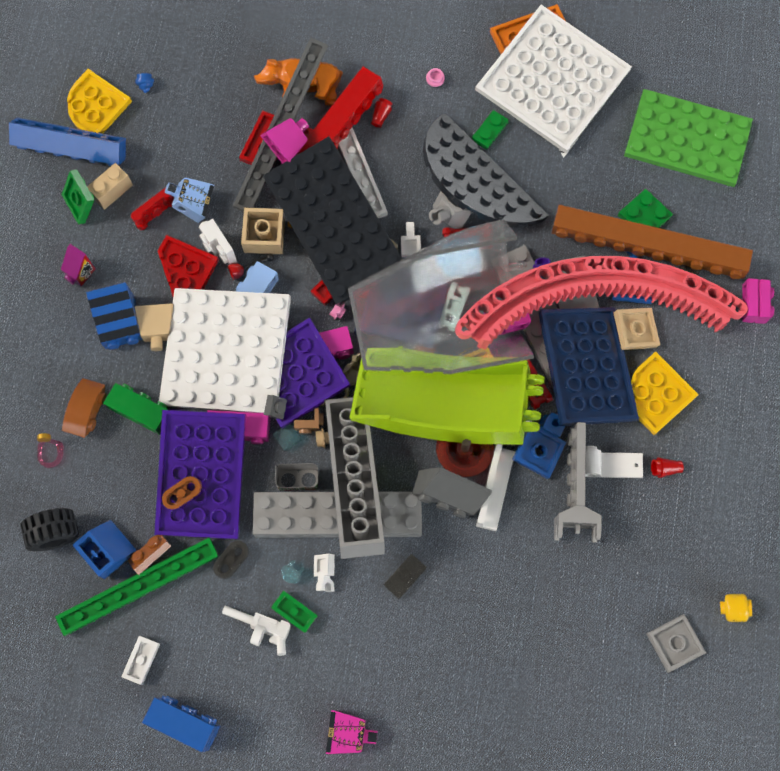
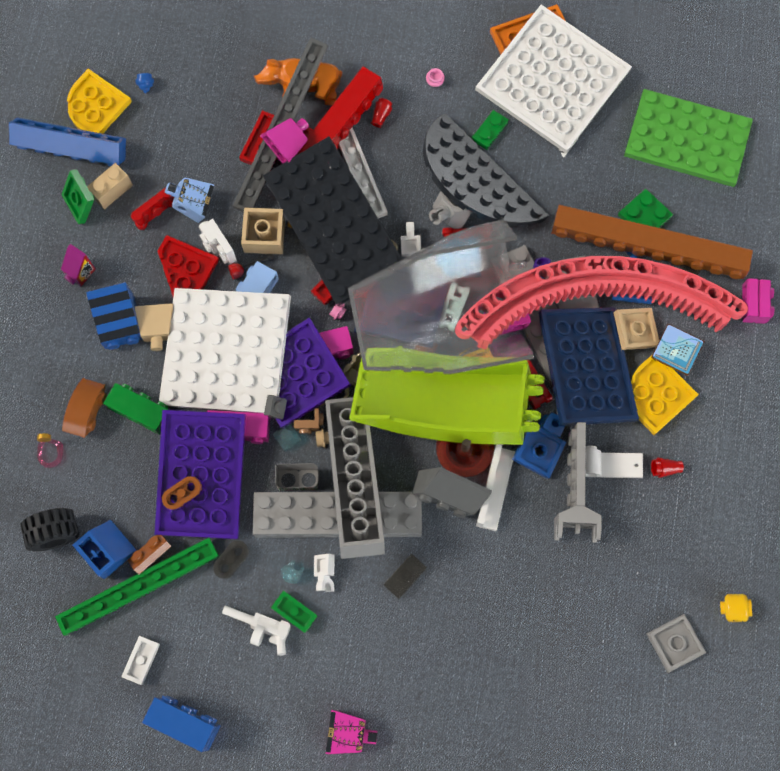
(677, 349): none -> piece

